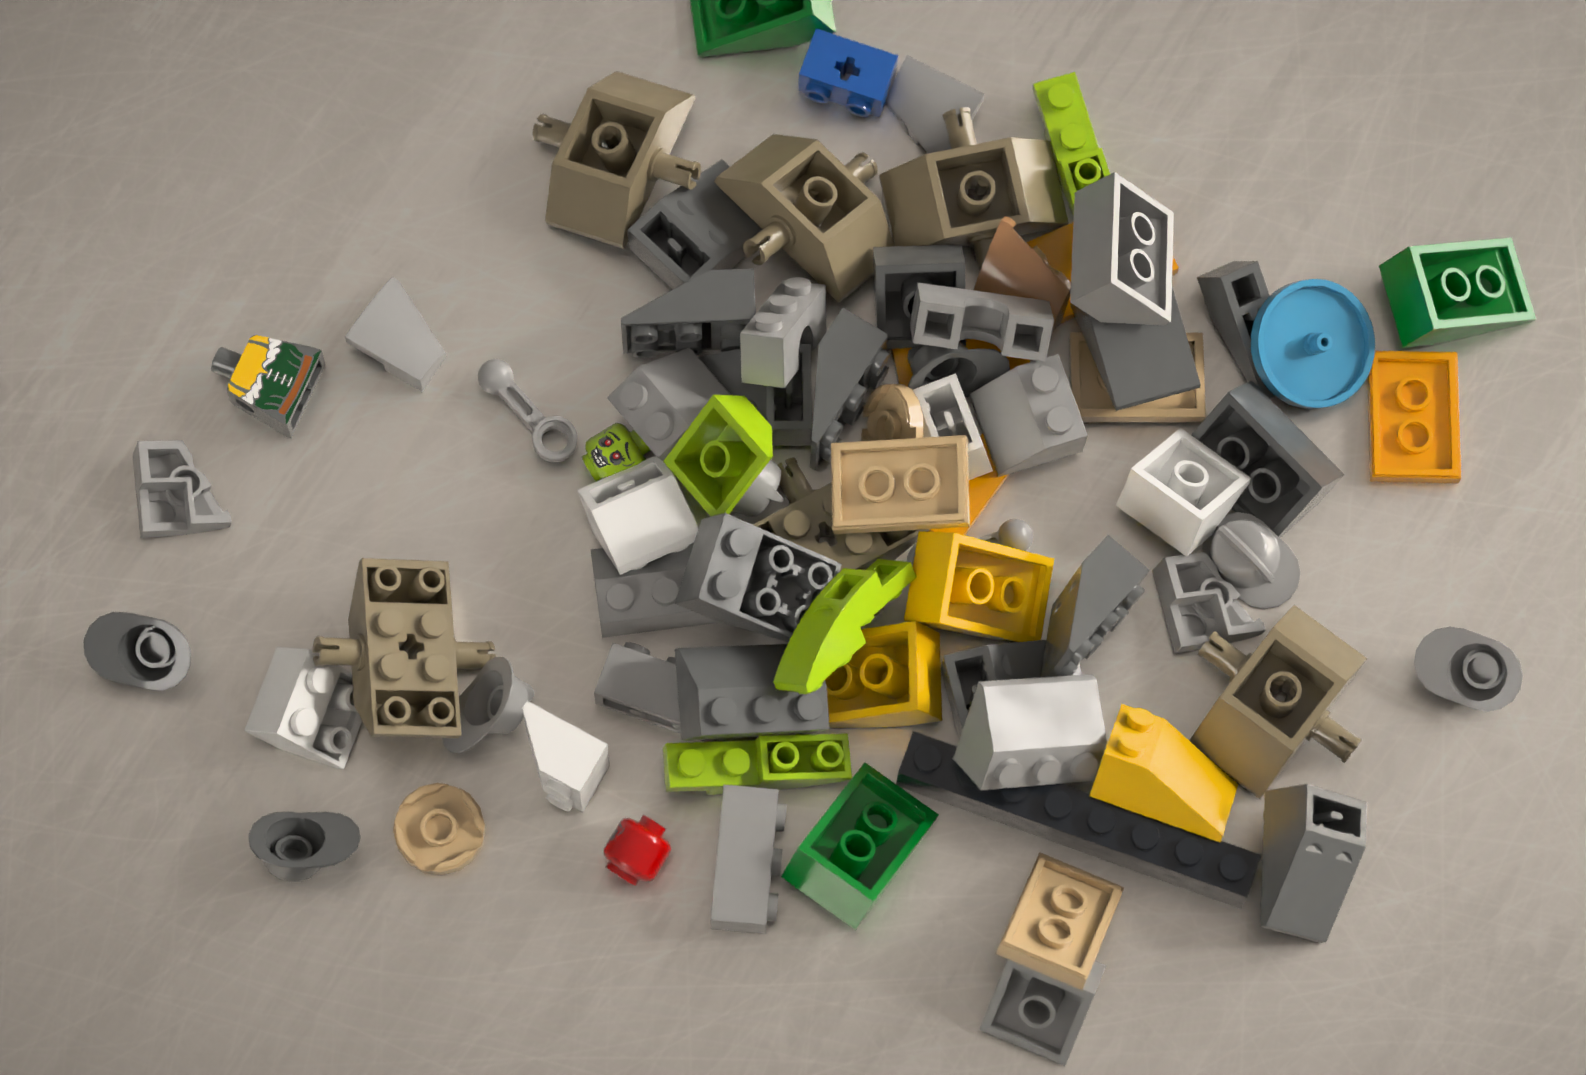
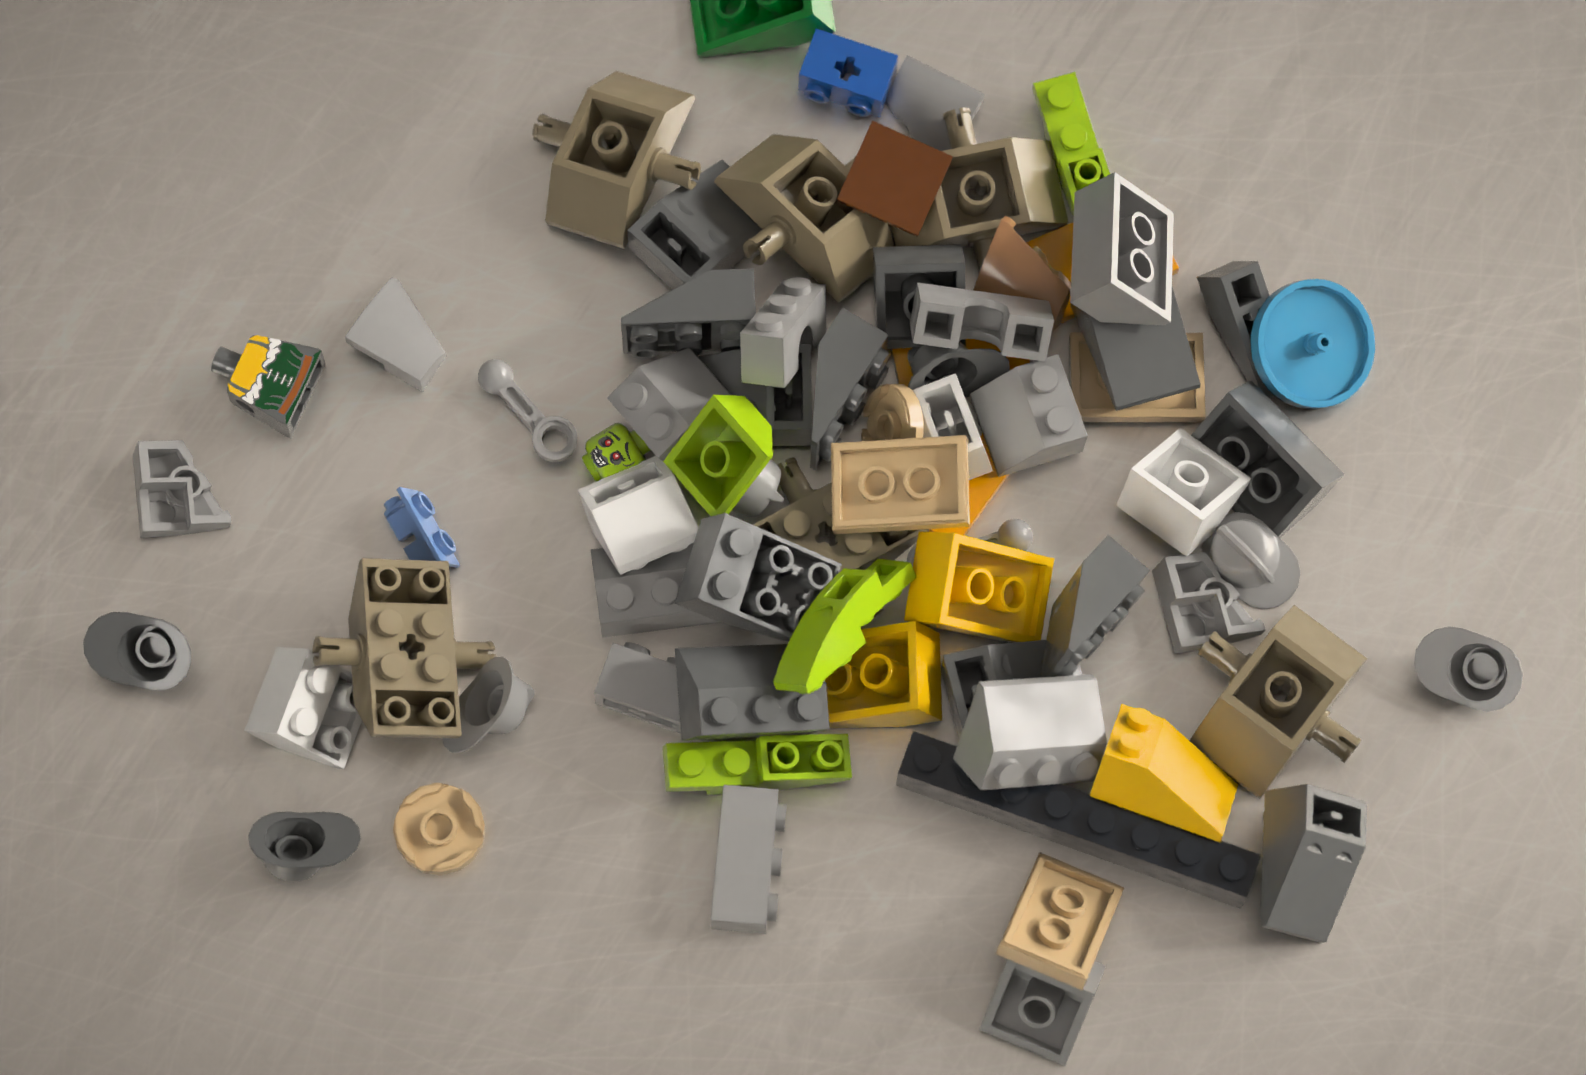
(414, 516): none -> medium blue hinge
(565, 757): white slope -> none
(637, 850): red head -> none
(859, 845): green slope -> none
(894, 178): none -> reddish brown piece
(1414, 417): light orange tile -> none
(1456, 290): green slope -> none

